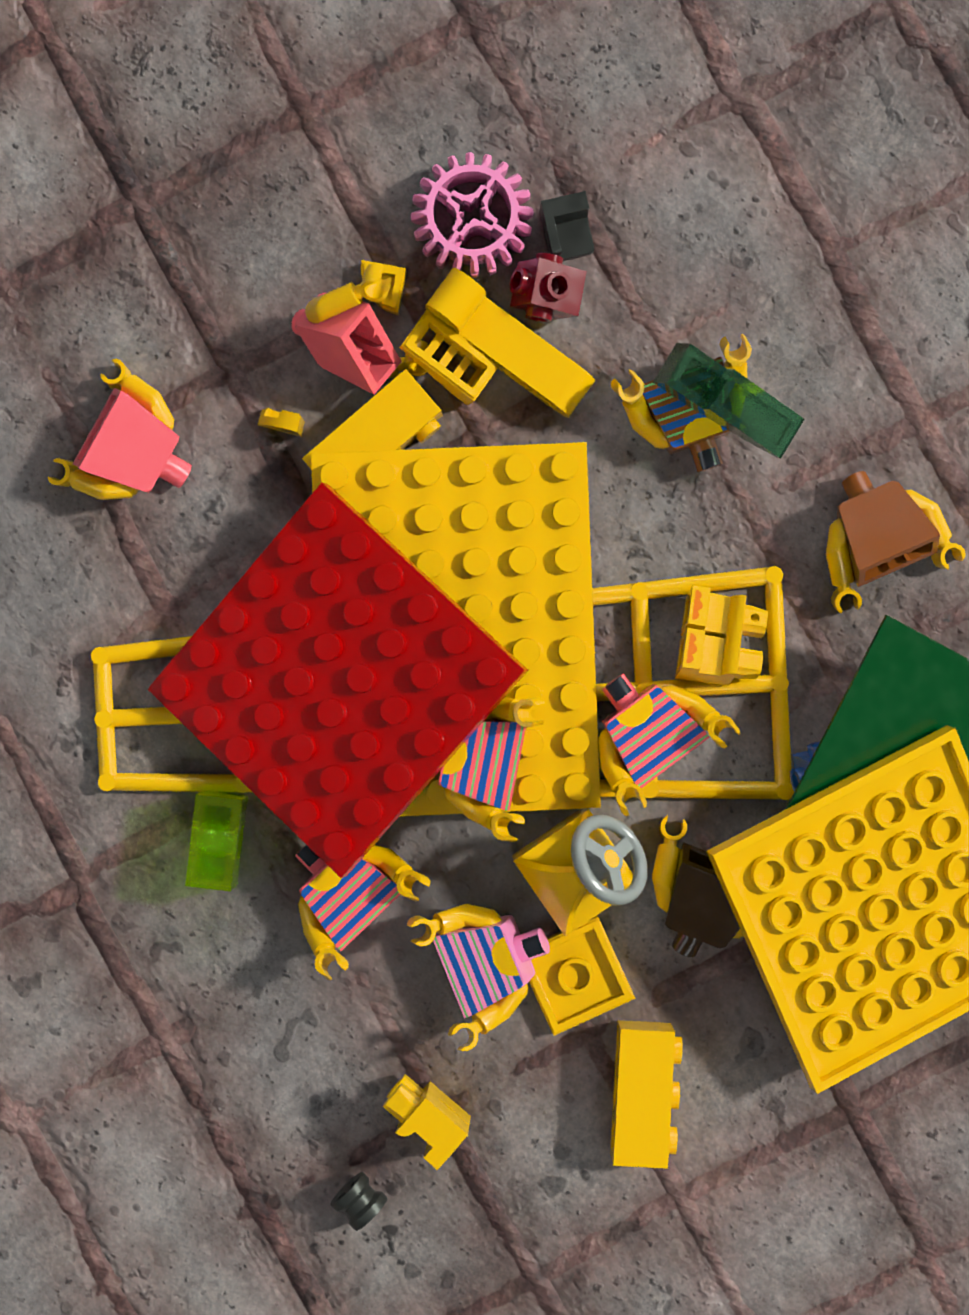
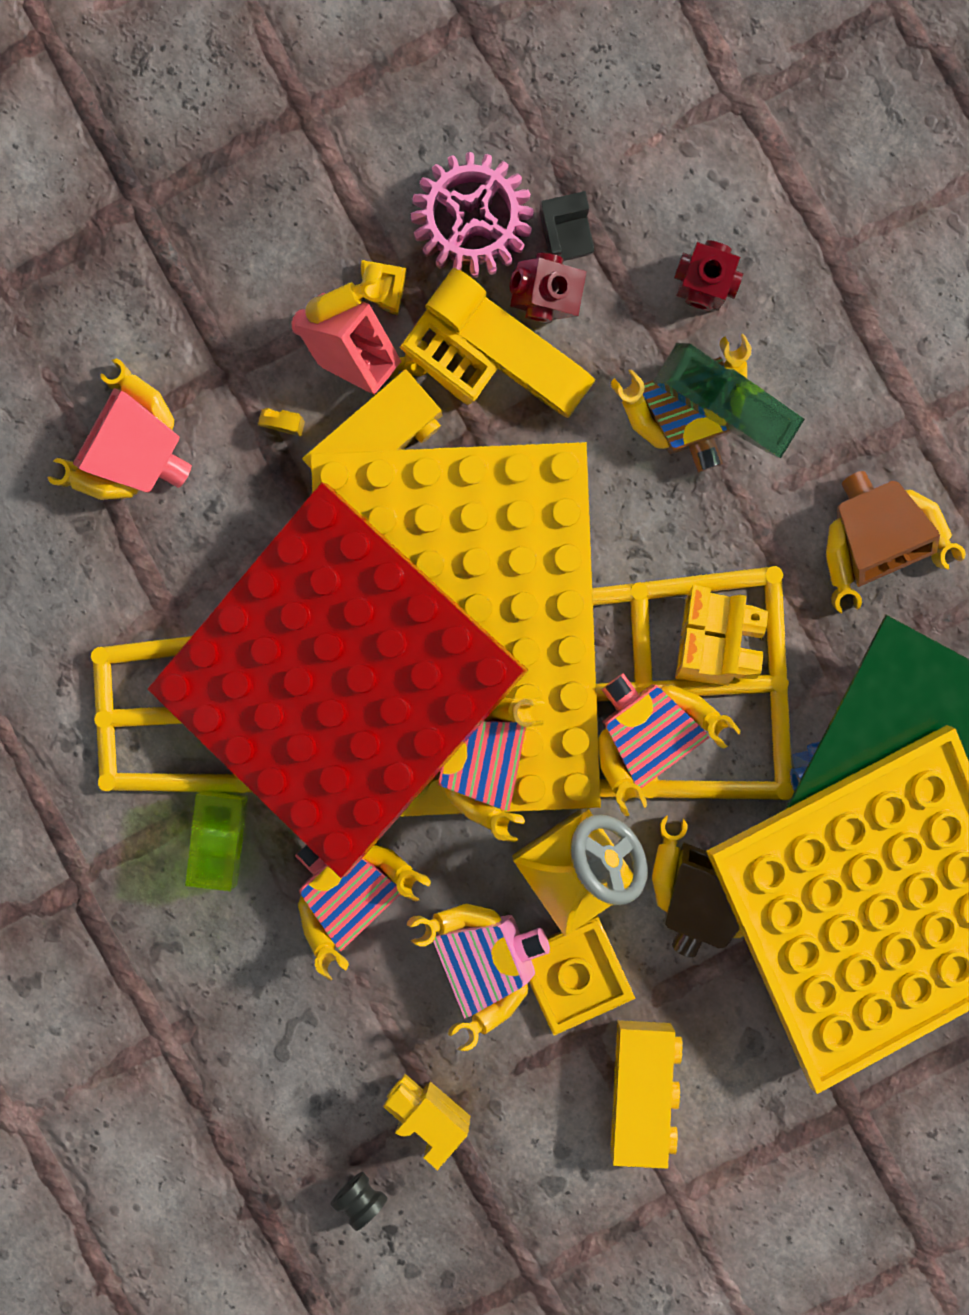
(701, 290): none -> dark red brick

